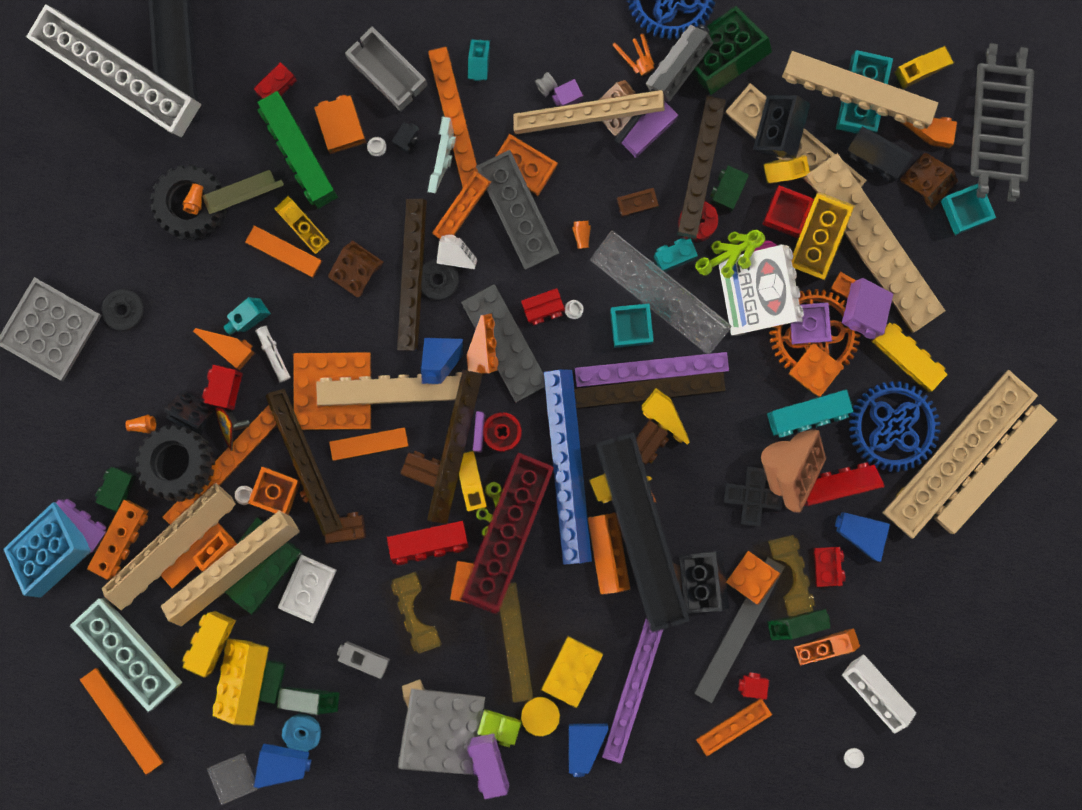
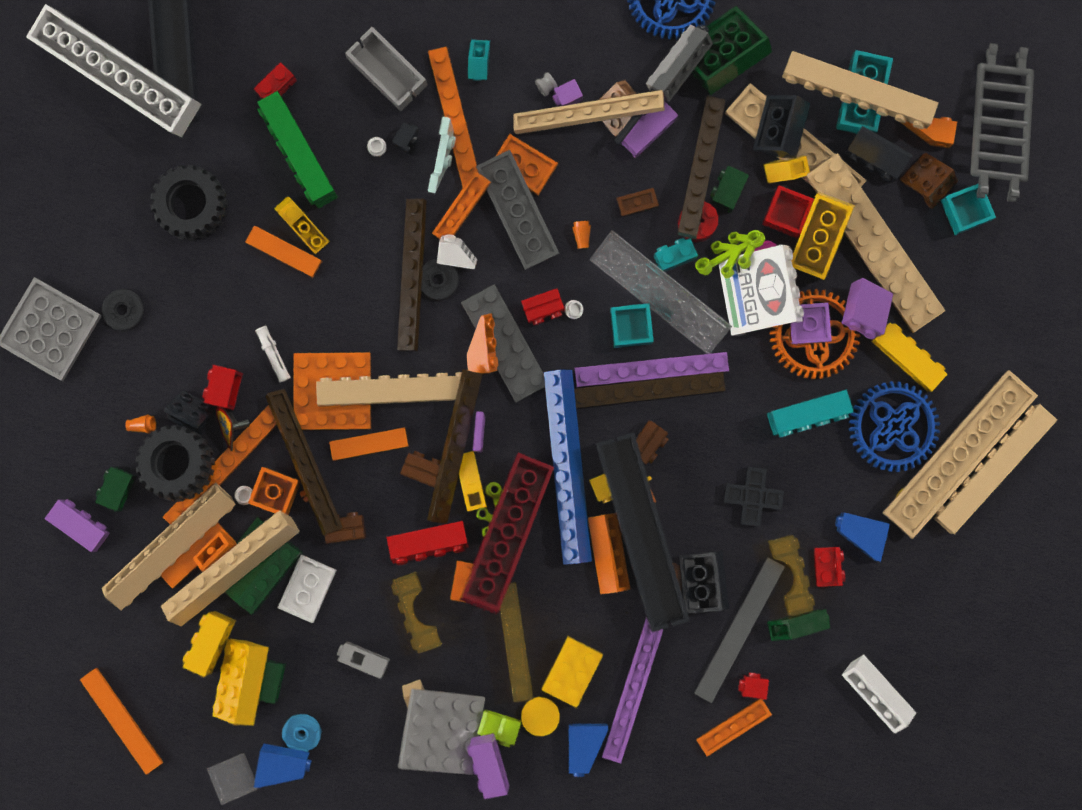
(46, 551): dark azure slope -> none
(118, 539): orange brick -> none
(126, 654): light aqua brick -> none
(193, 200): orange cone -> none
(232, 349): orange slope -> none
(240, 191): olive fence -> none
(246, 315): teal torso -> none
(308, 700): slope -> none
(340, 124): orange brick -> none
(354, 268): reddish brown bracket -> none
(439, 358): blue slope -> none
(491, 433): red brick -> none
(644, 63): orange plant -> none
(662, 409): yellow slope -> none
(753, 578): orange plate -> none
(794, 467): nougat brick -> none
(816, 370): orange plate -> none
(827, 647): orange slope -> none
(842, 284): orange plate -> none
(844, 483): red slope -> none
(854, 758): white plate -> none
(923, 67): yellow slope -> none

